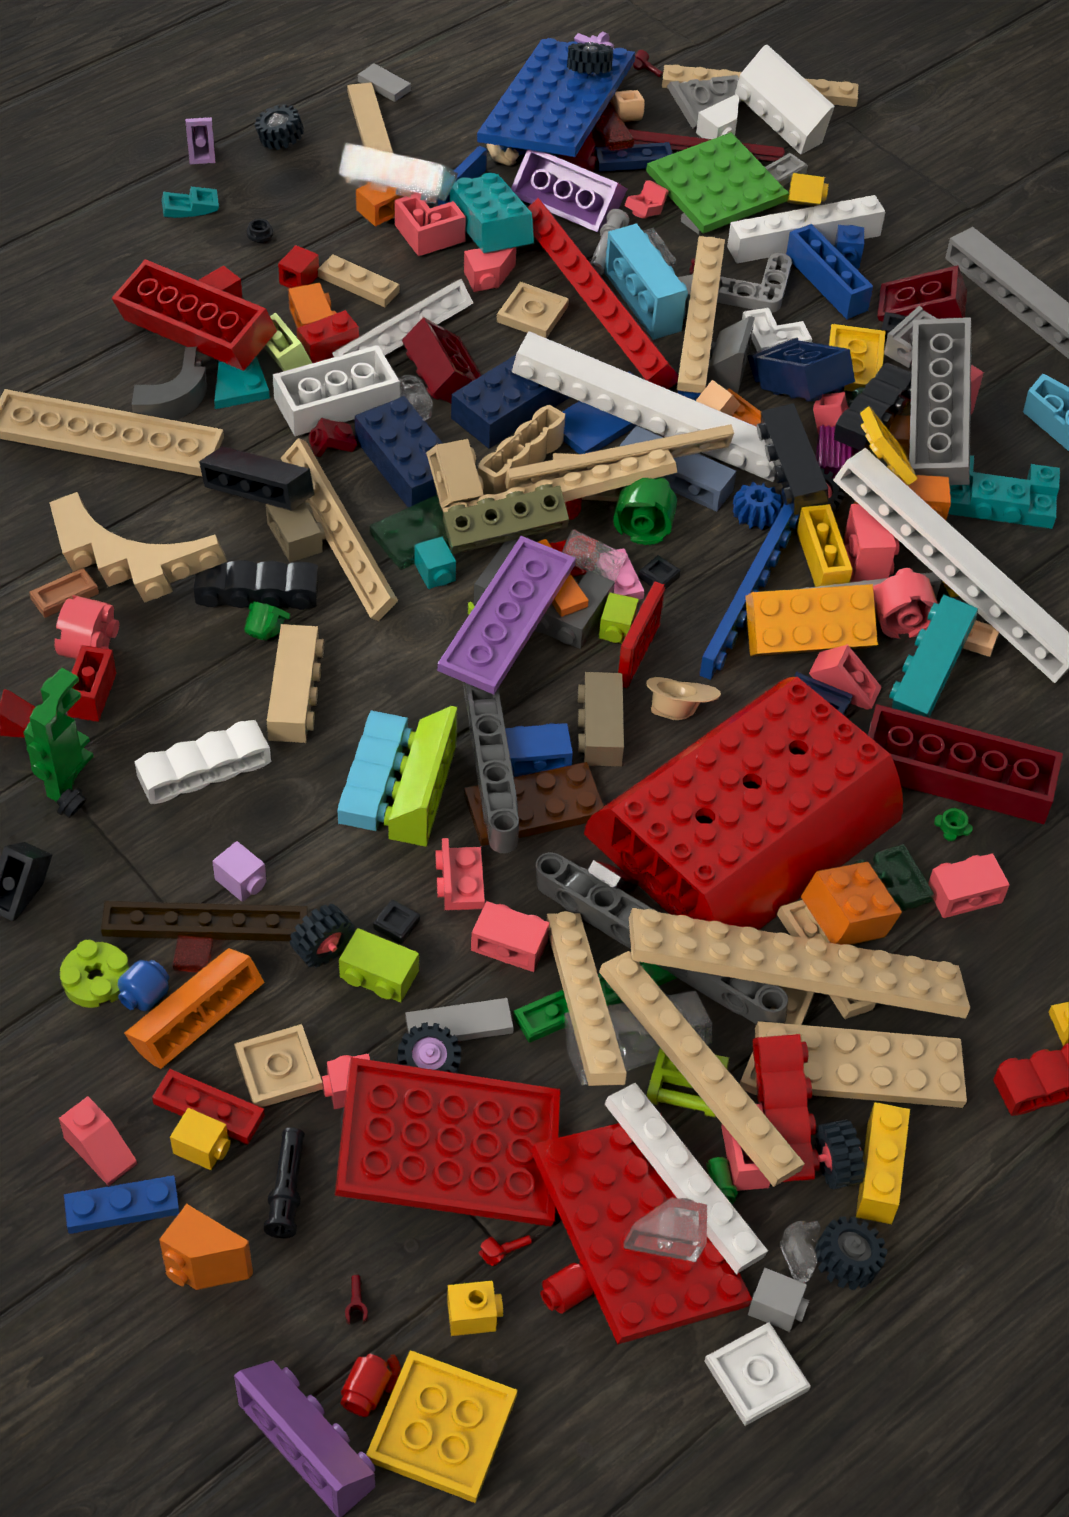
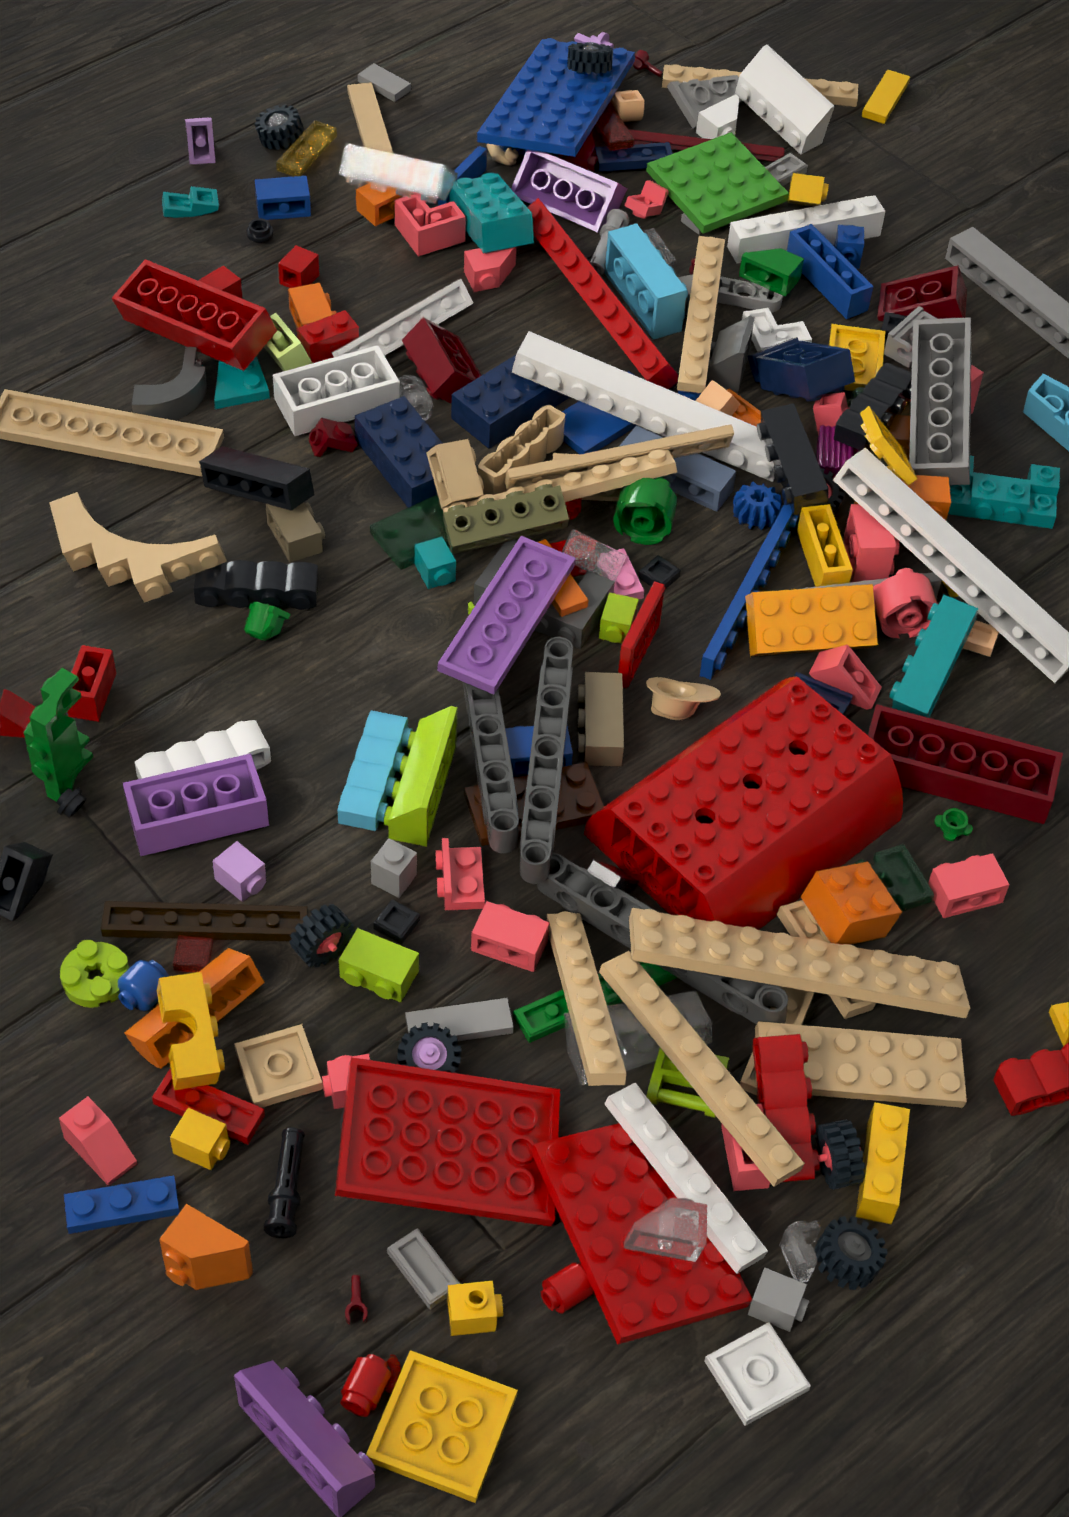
(52, 596): nougat tile -> none
(85, 623): coral brick -> none
(186, 1001): none -> yellow arch
(196, 804): none -> medium lavender slope
(282, 197): none -> blue brick
(293, 683): tan brick -> none
(306, 149): none -> clear yellow plate
(343, 536): tan plate -> none
(358, 280): tan plate -> none
(393, 868): none -> light grey brick
(422, 1267): none -> light grey tile
(494, 1253): red hand -> none
(532, 310): tan plate -> none
(546, 761): none -> dark grey beam
(720, 1174): green pin -> none
(772, 269): none -> green slope
(885, 96): none -> yellow tile

